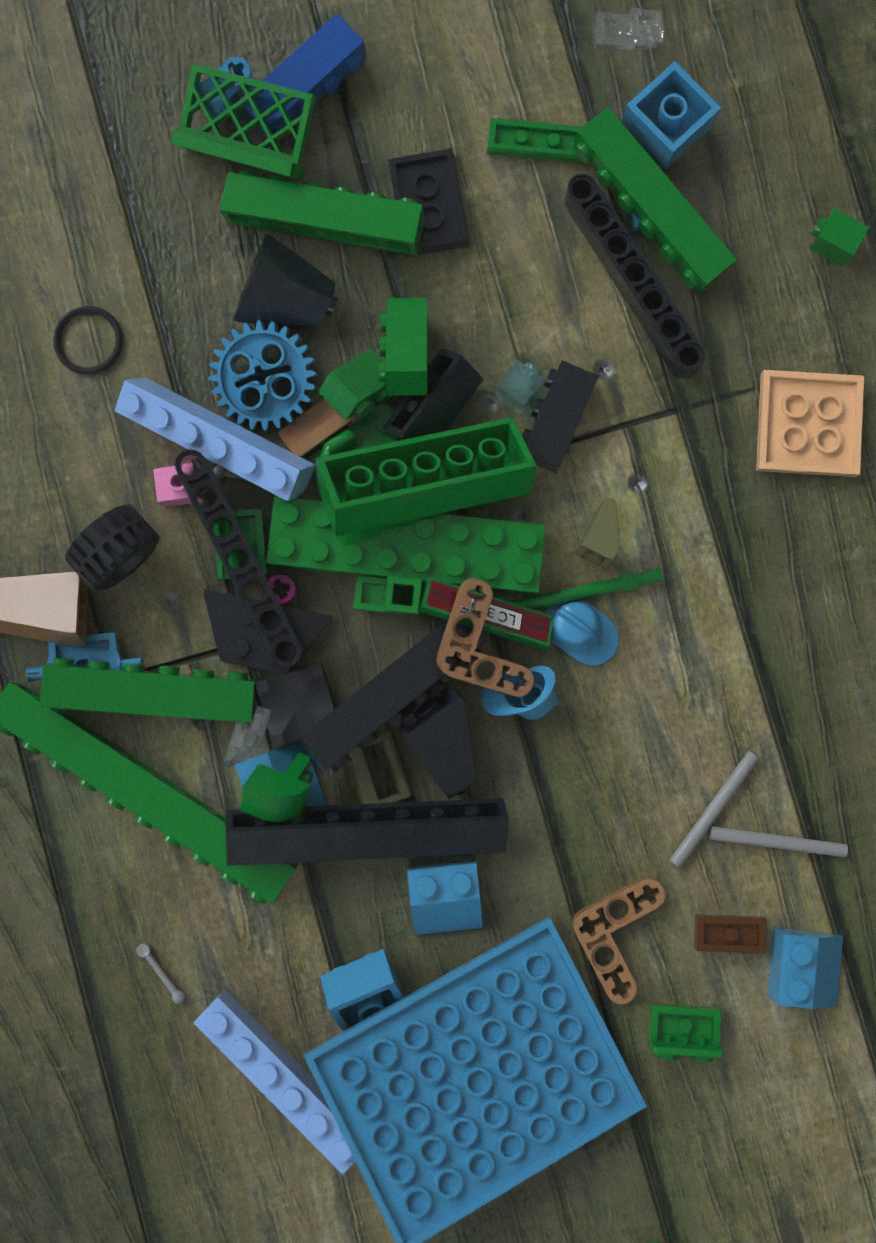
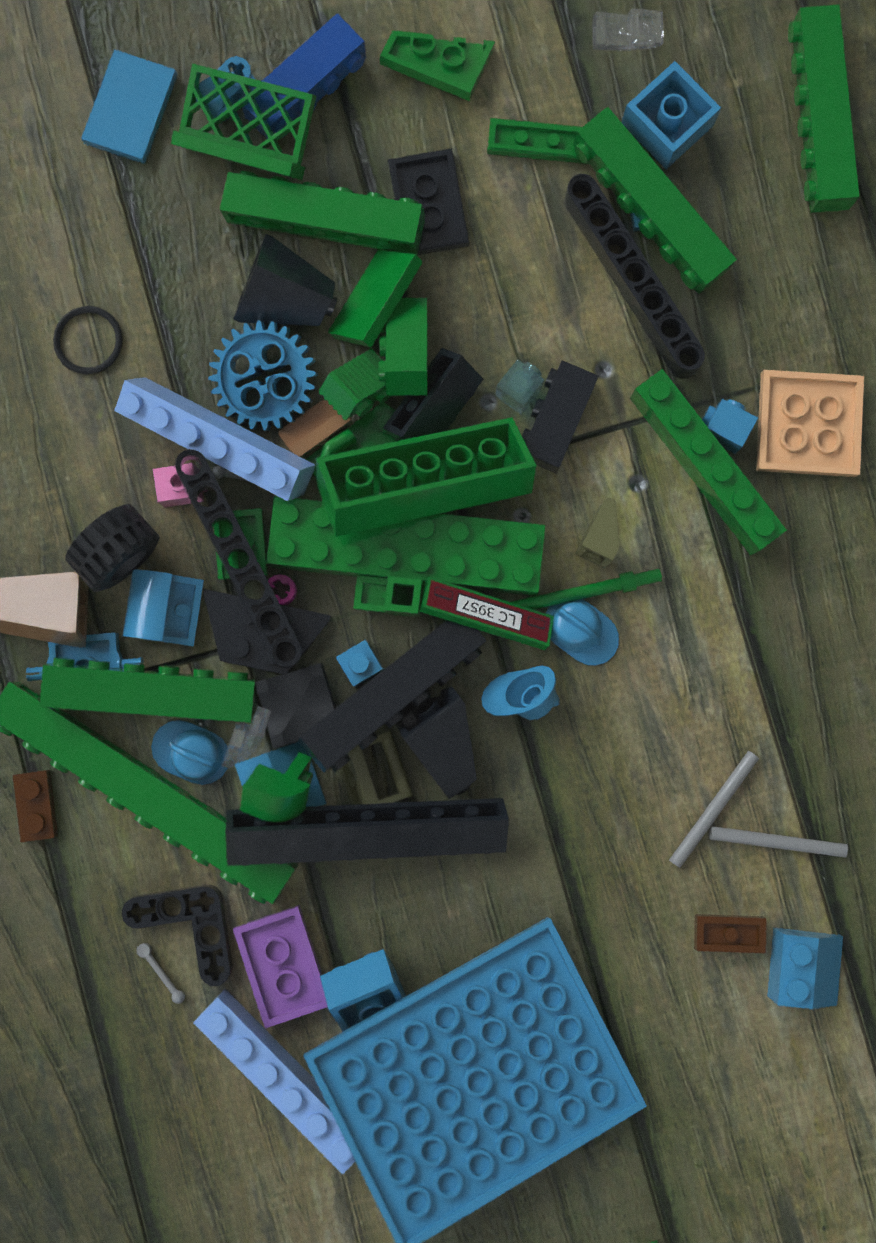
(35, 806): none -> reddish brown plate
(129, 106): none -> dark azure tile
(163, 607): none -> dark azure brick
(189, 752): none -> dark azure piece
(200, 918): none -> black beam
(281, 966): none -> medium lavender plate
(360, 663): none -> dark azure brick
(375, 297): none -> green tile
(440, 63): none -> green wing
(444, 896): dark azure slope -> none
(466, 645): medium nougat beam -> none
(602, 938): medium nougat beam -> none
(685, 1031): green bracket -> none
(707, 462): none -> green brick
(729, 424): none -> dark azure brick
(824, 109): none -> green brick
(838, 237): green brick -> none

